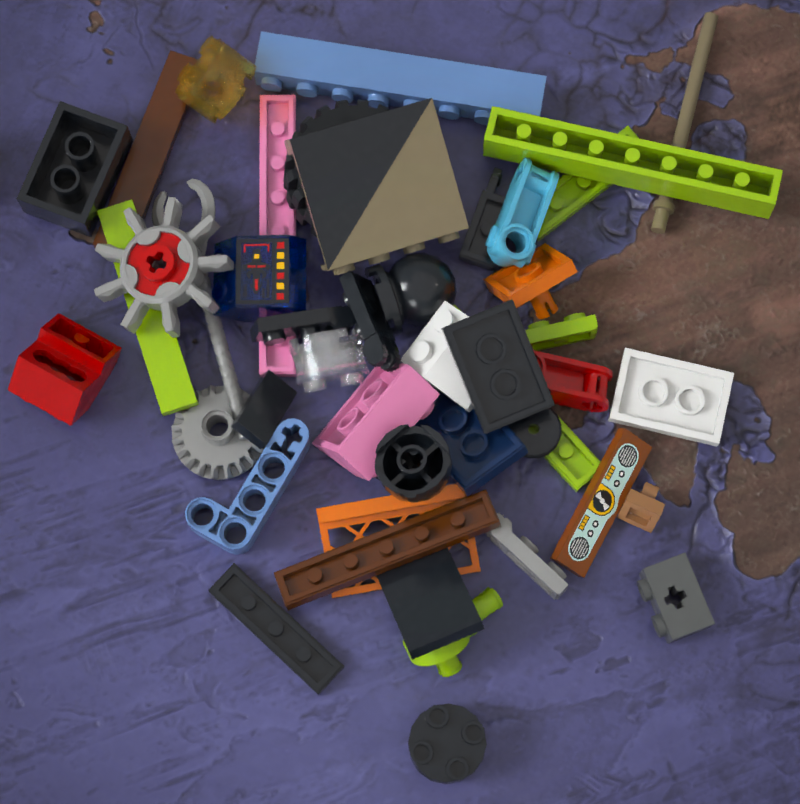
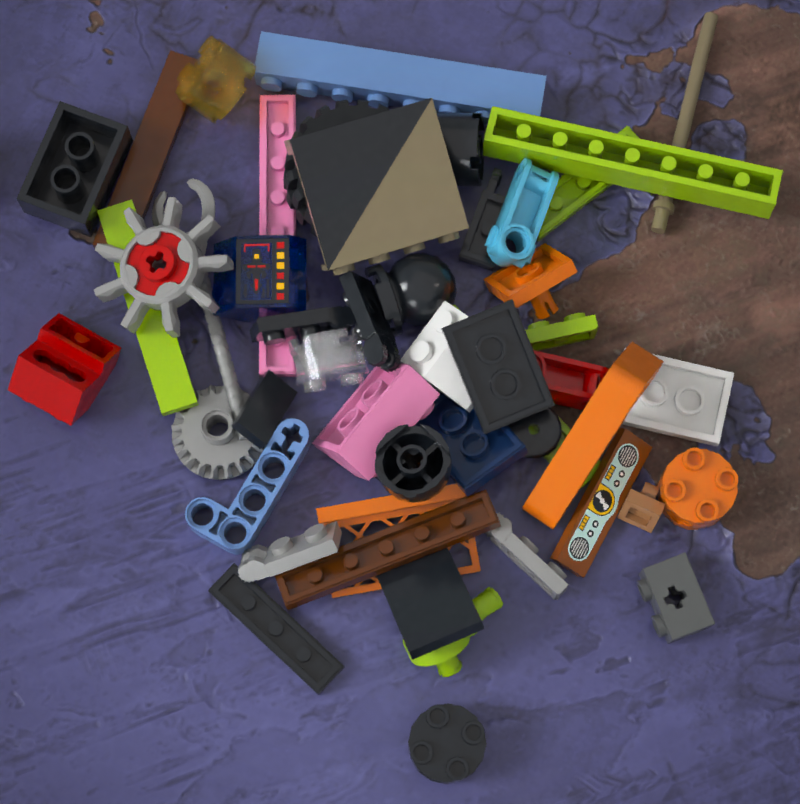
(289, 552): none -> light grey hinge
(464, 145): none -> black brick
(592, 434): none -> orange beam
(697, 489): none -> orange brick

